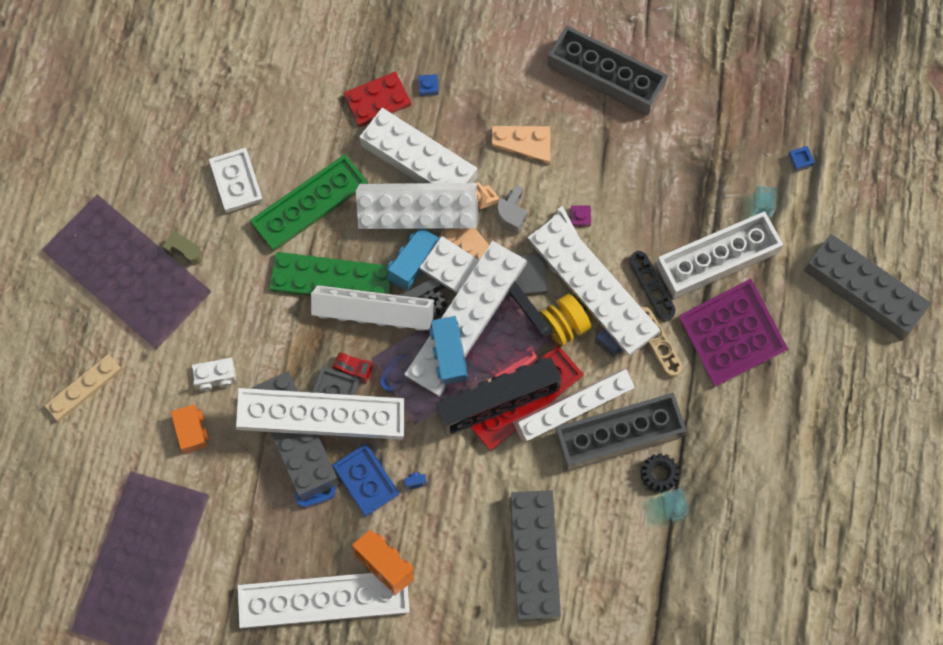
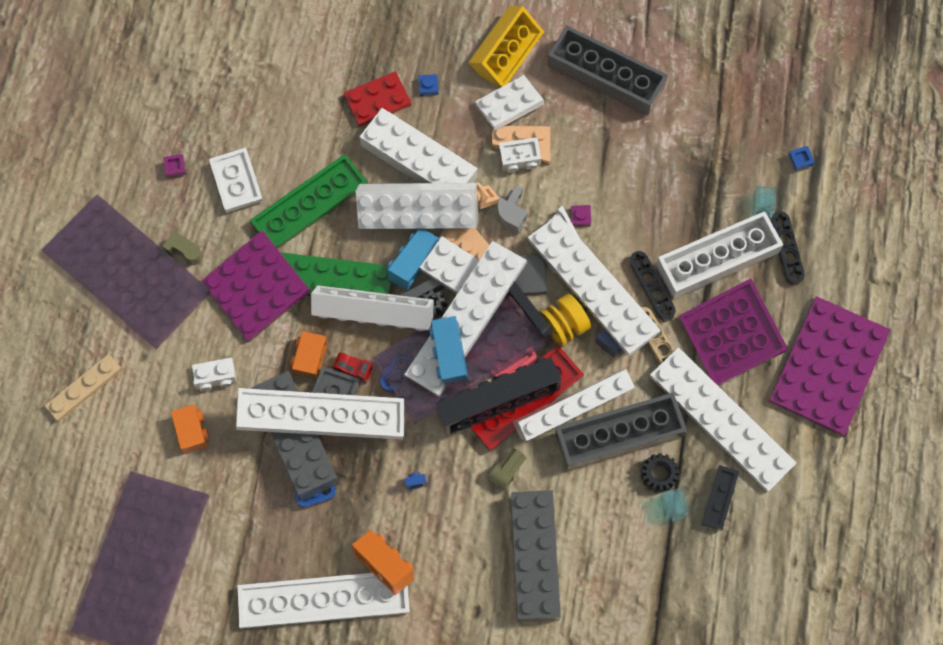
(174, 165): none -> magenta plate
(256, 286): none -> magenta plate
(309, 355): none -> orange brick
(365, 480): blue tile -> none
(504, 472): none -> olive piece
(506, 46): none -> yellow slope
(509, 102): none -> white plate
(520, 154): none -> white bracket
(720, 498): none -> black plate
(723, 419): none -> white plate
(790, 247): none -> black beam
(829, 366): none -> magenta plate
(867, 287): dark grey brick -> none

